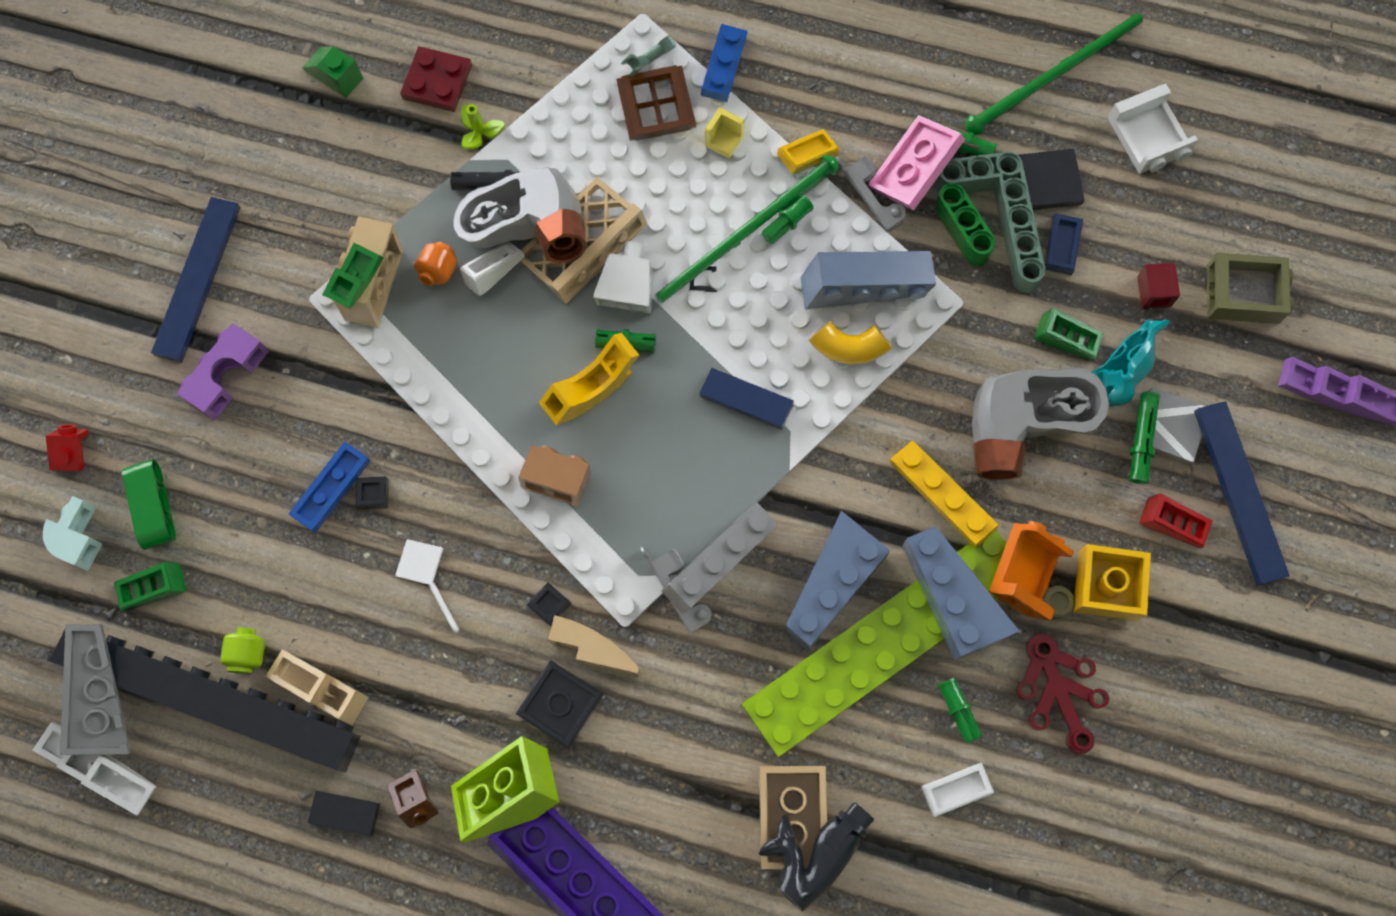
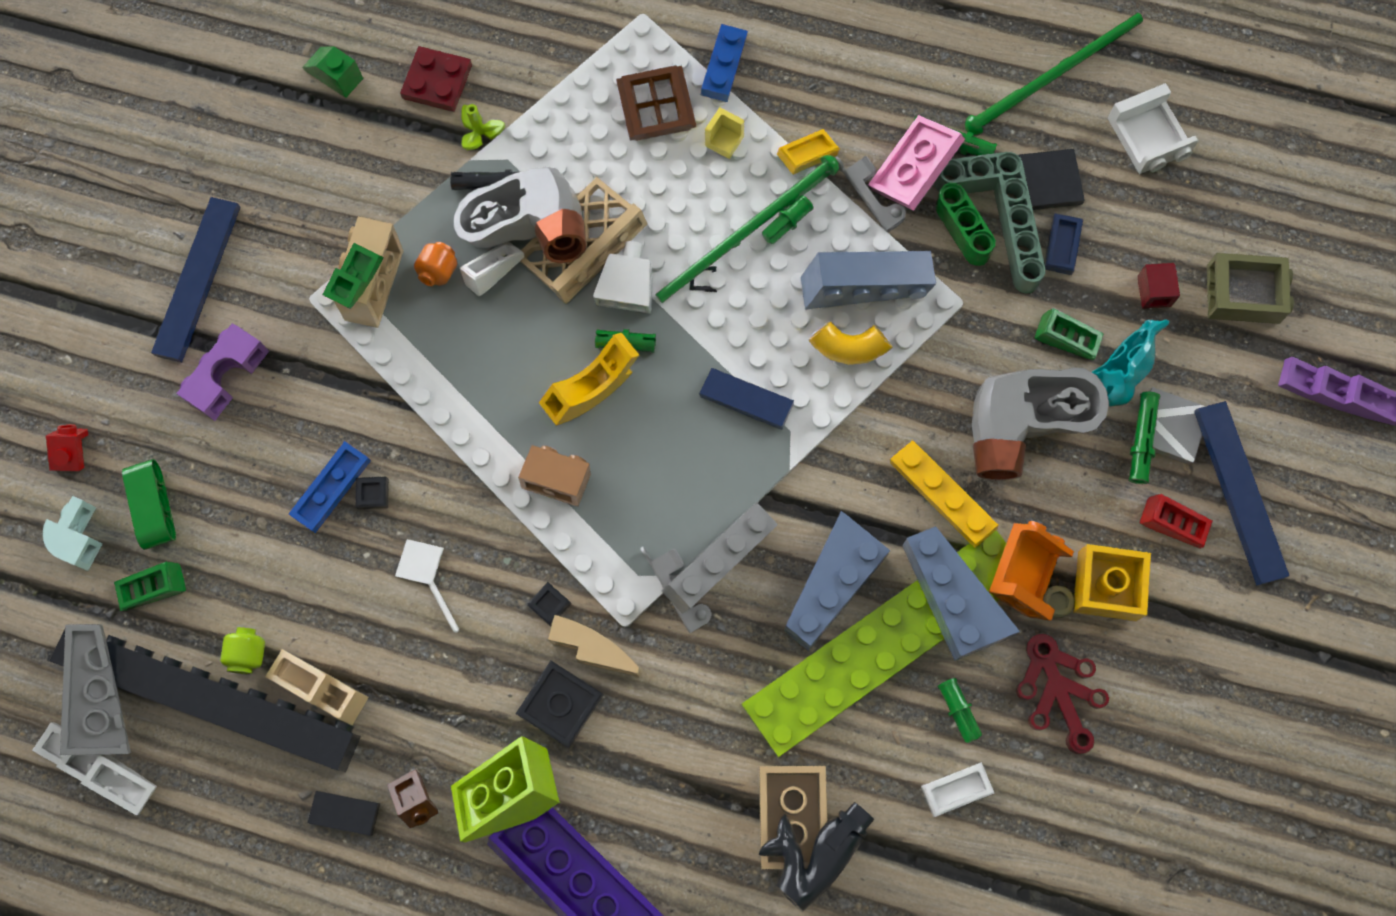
(661, 48): sand green arm -> none

